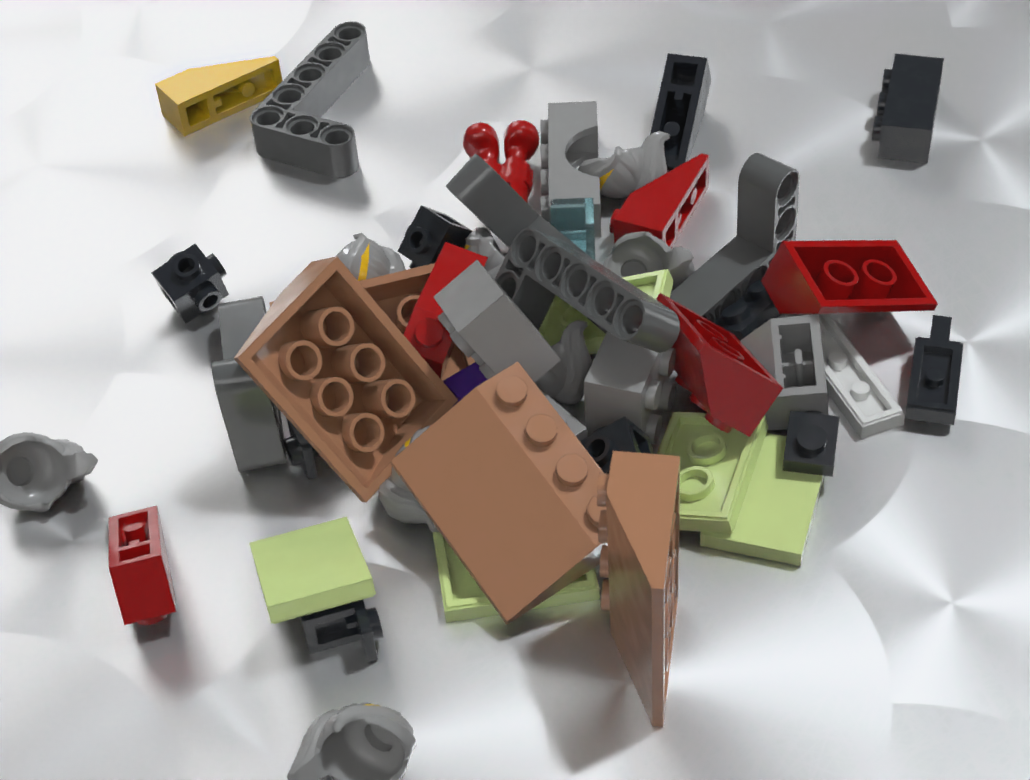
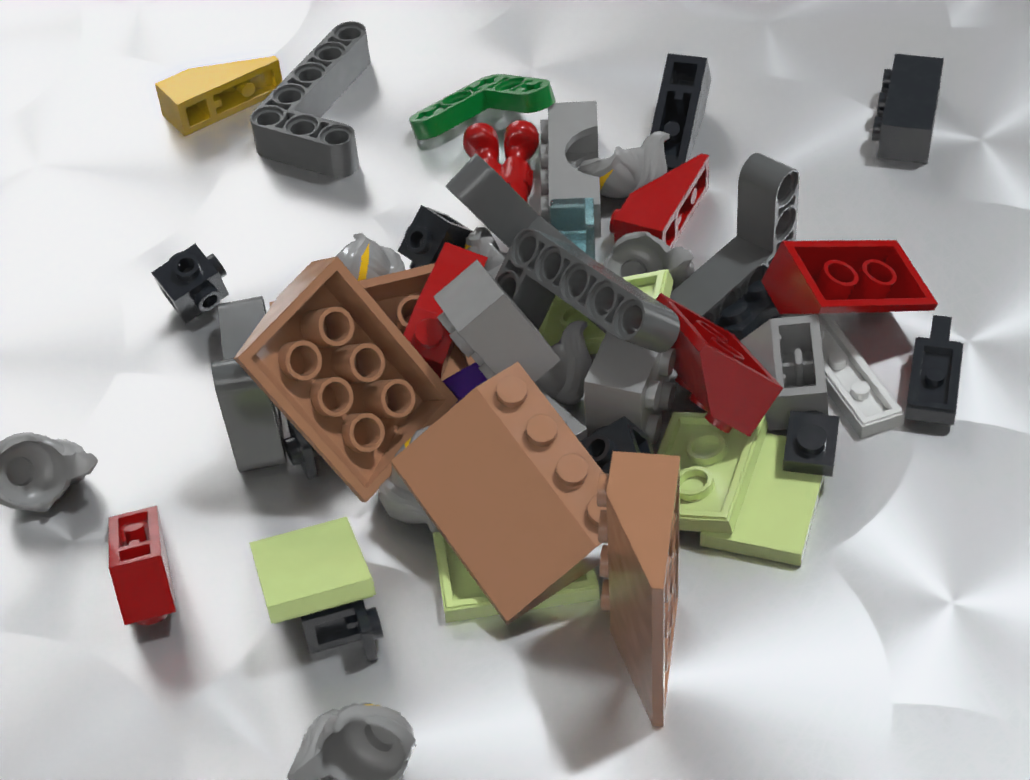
(492, 91): none -> green beam

